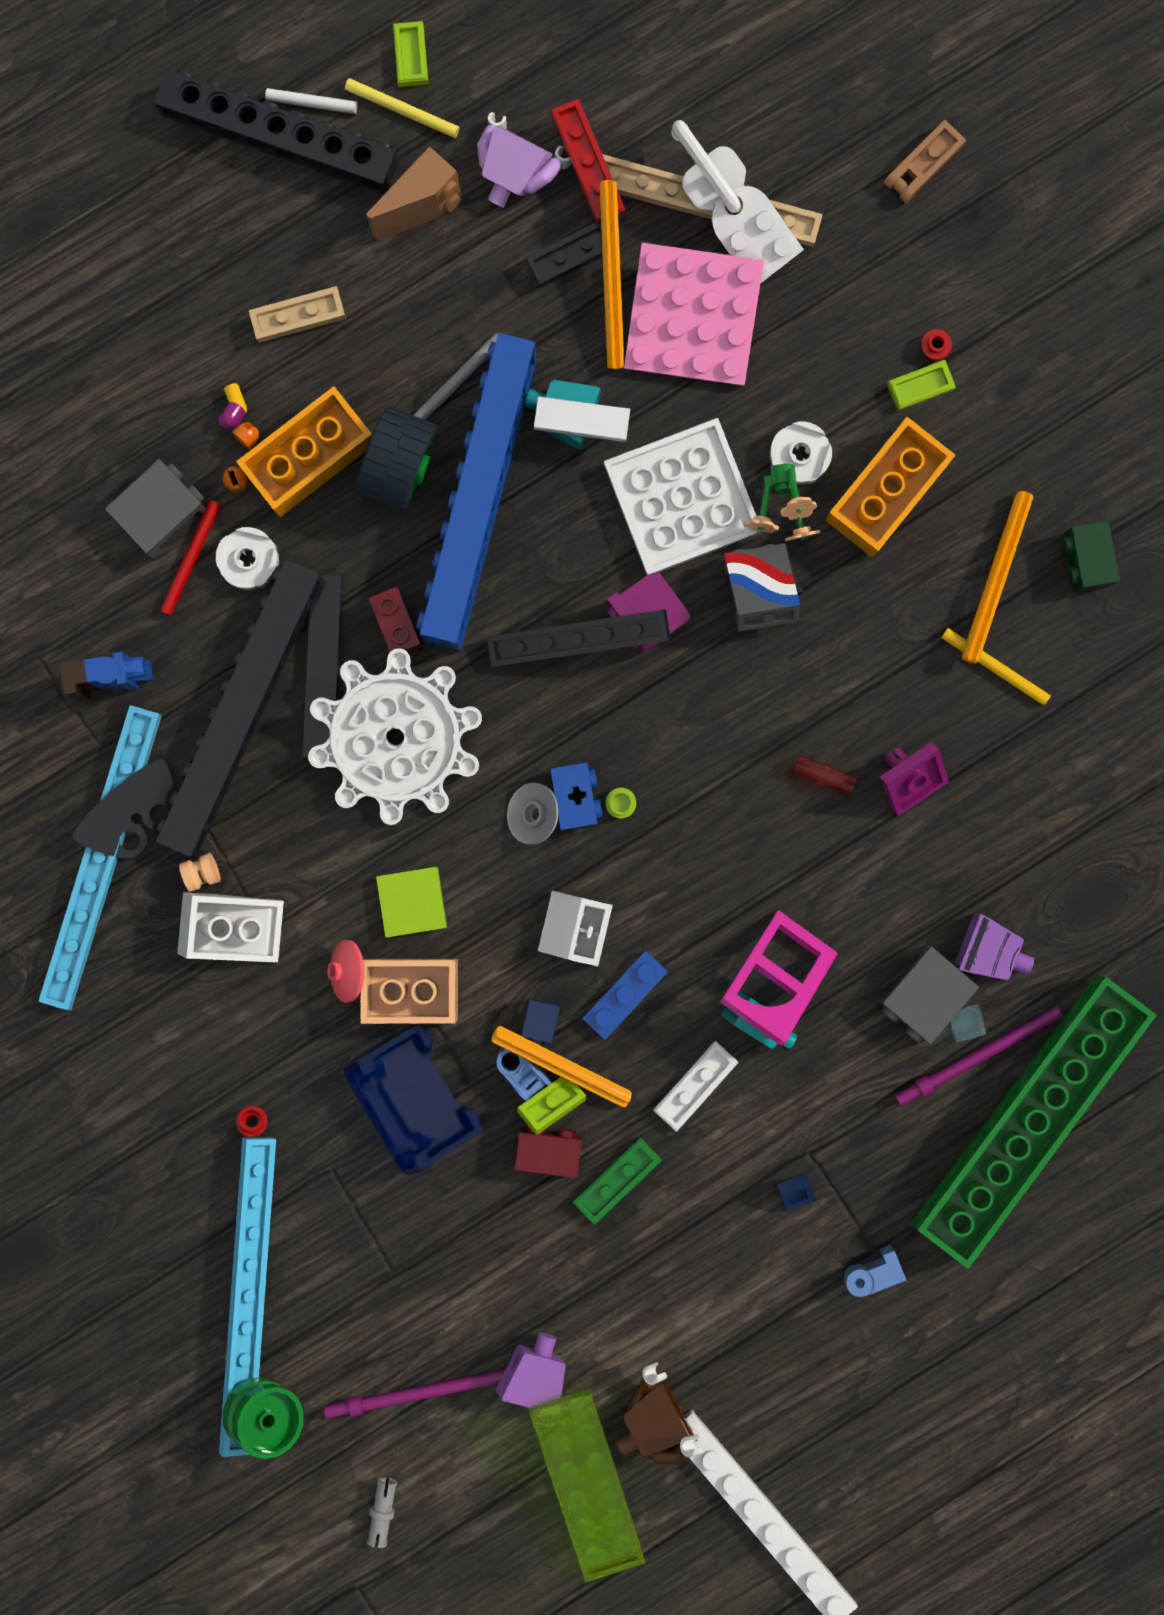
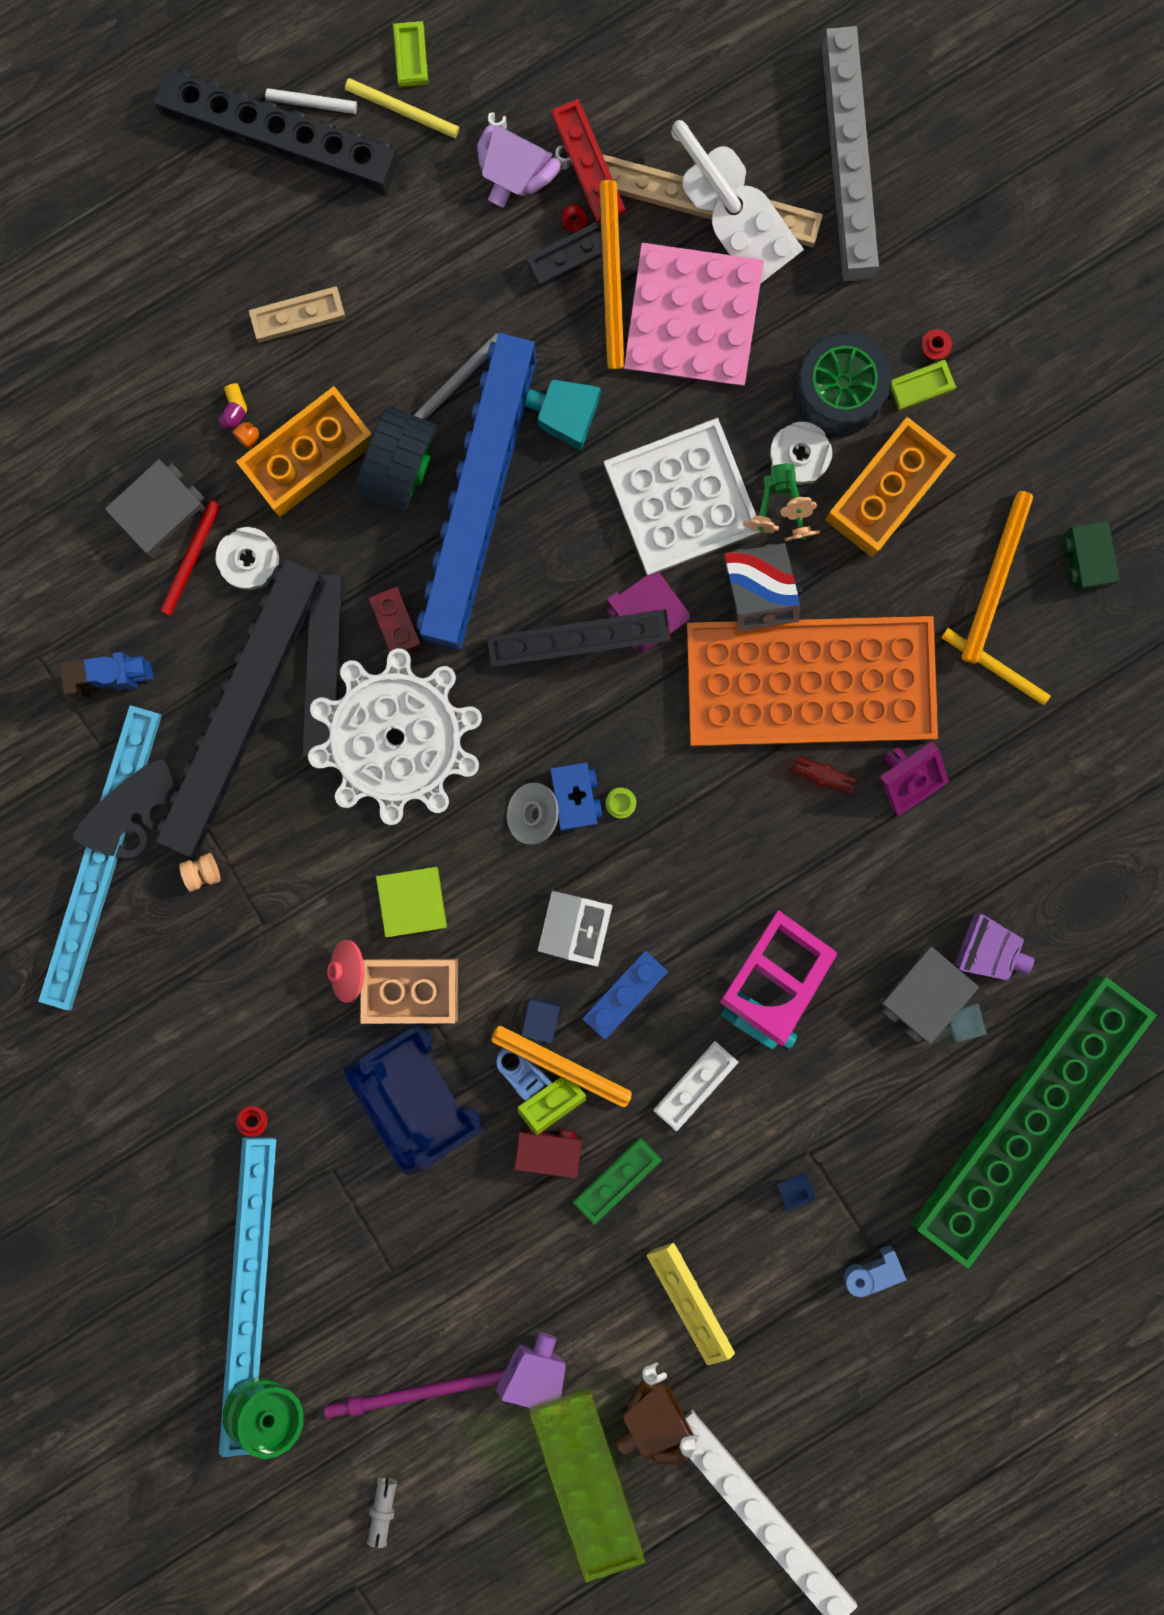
(230, 927): white slope -> none
(241, 477): orange hinge -> none
(417, 197): medium nougat slope -> none
(578, 224): none -> red hinge
(582, 419): white tile -> none
(690, 1304): none -> light yellow plate
(812, 682): none -> orange plate
(842, 383): none -> wheel
(850, 154): none -> light grey brick
(925, 161): medium nougat plate -> none
(925, 1085): magenta bar -> none

